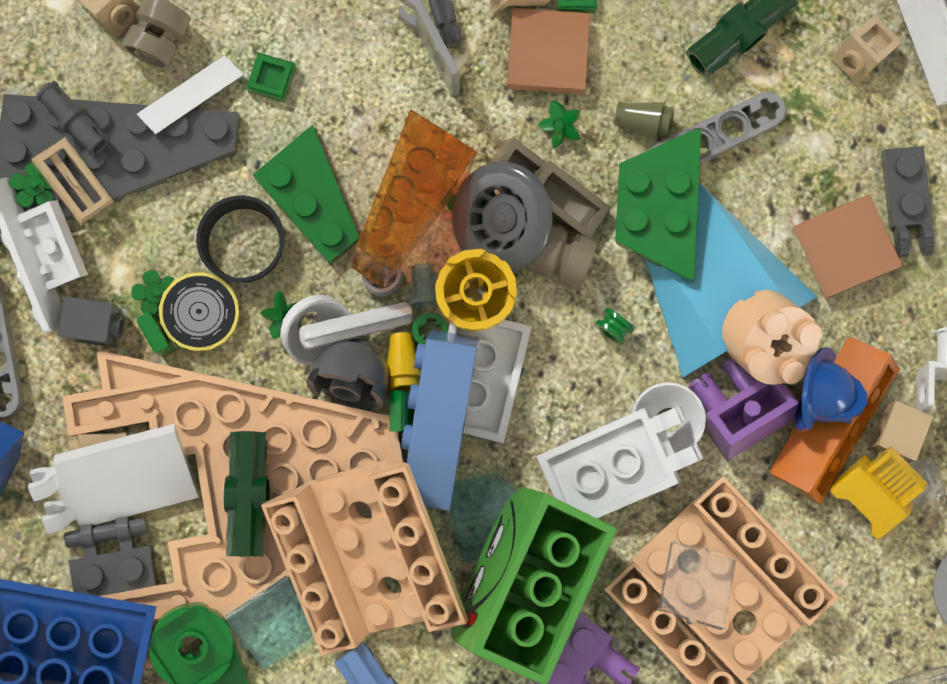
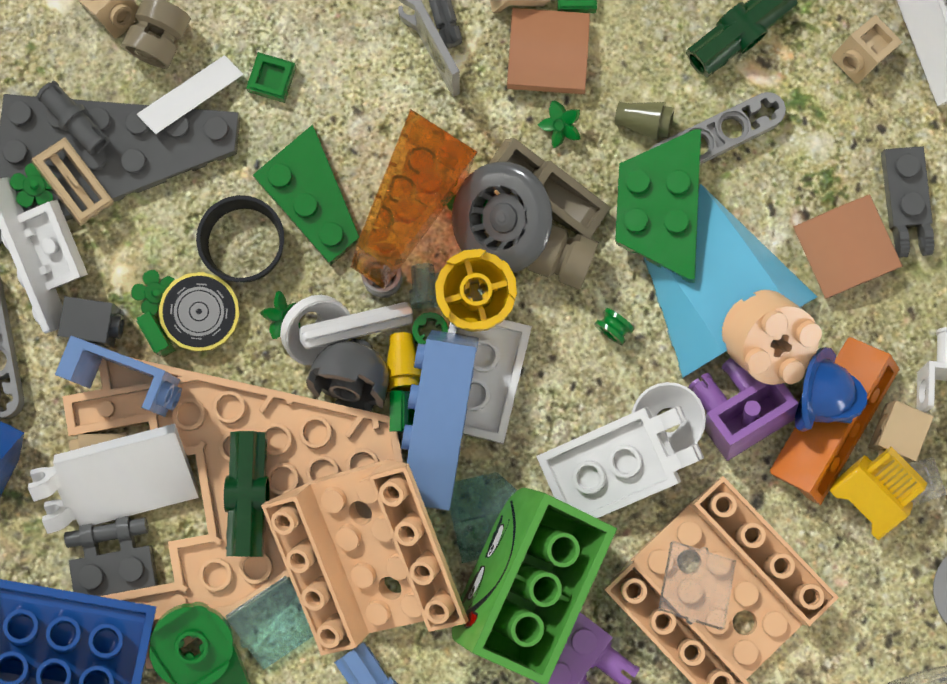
(82, 362): none -> medium blue panel

